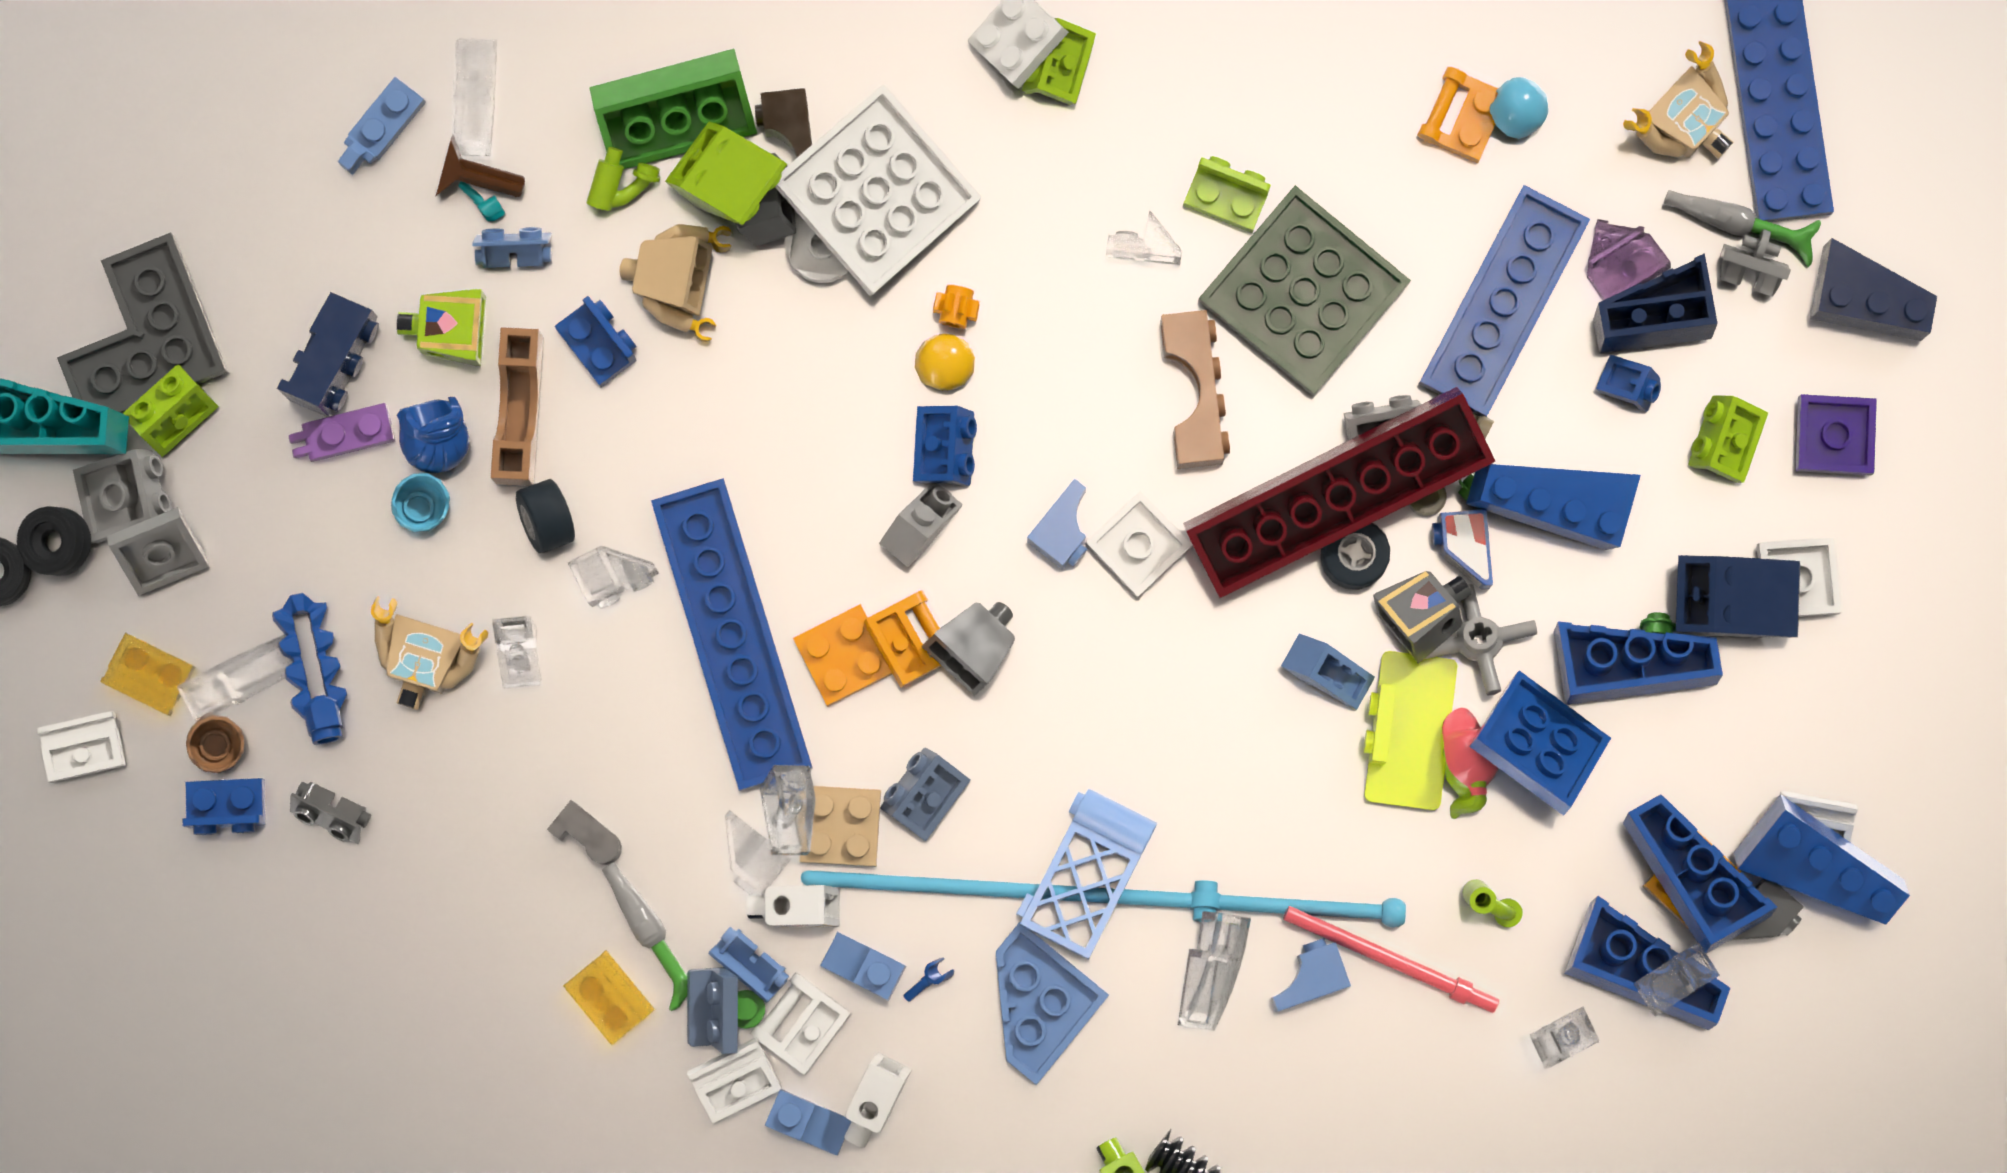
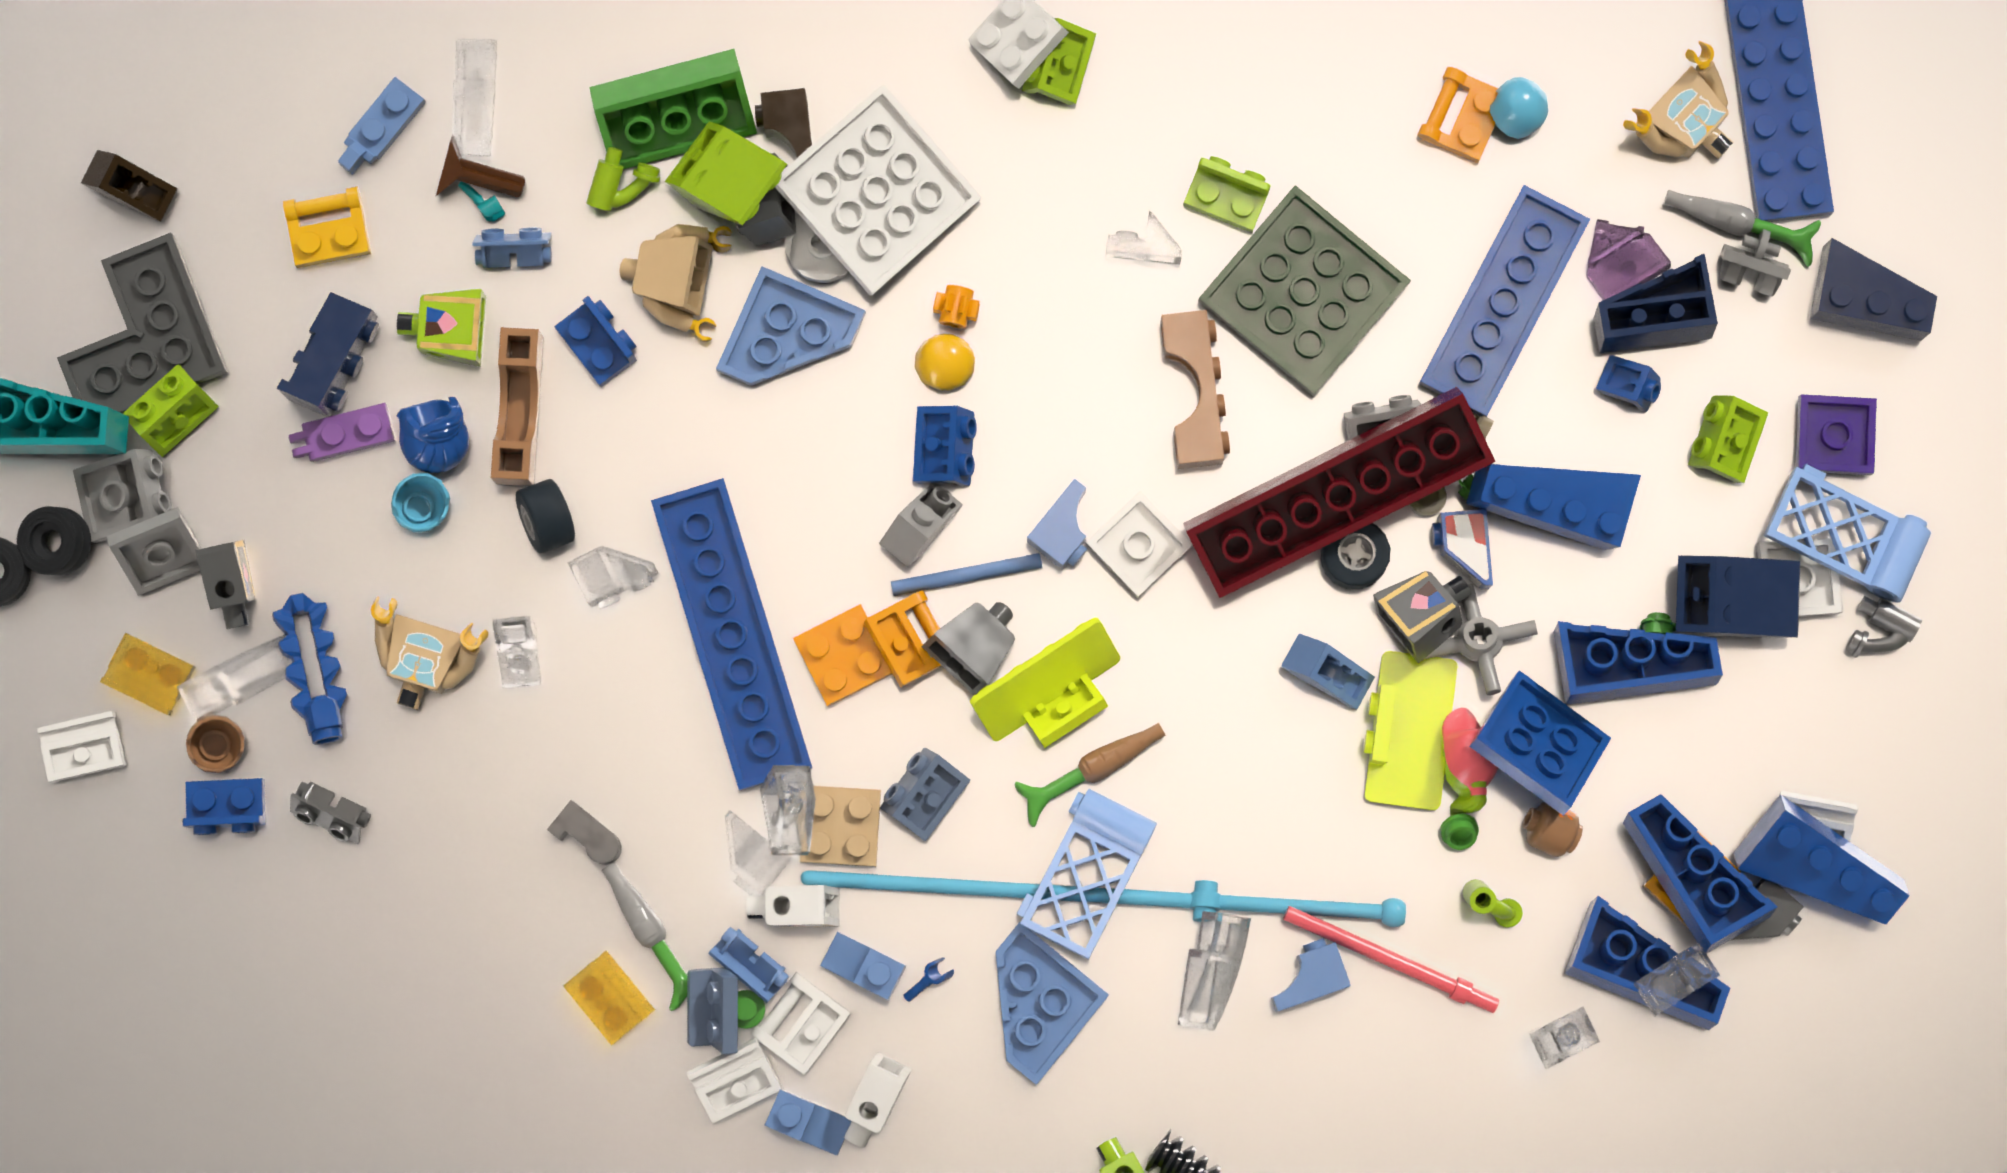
(128, 184): none -> dark brown arch
(225, 564): none -> dark grey torso
(329, 239): none -> yellow plate
(786, 328): none -> medium blue plate
(966, 574): none -> medium blue bar
(1051, 688): none -> neon yellow bracket
(1091, 768): none -> medium nougat piece
(1459, 831): none -> bright green plate
(1551, 830): none -> medium nougat head
(1889, 617): none -> flat silver plant
(1896, 548): none -> light blue piece

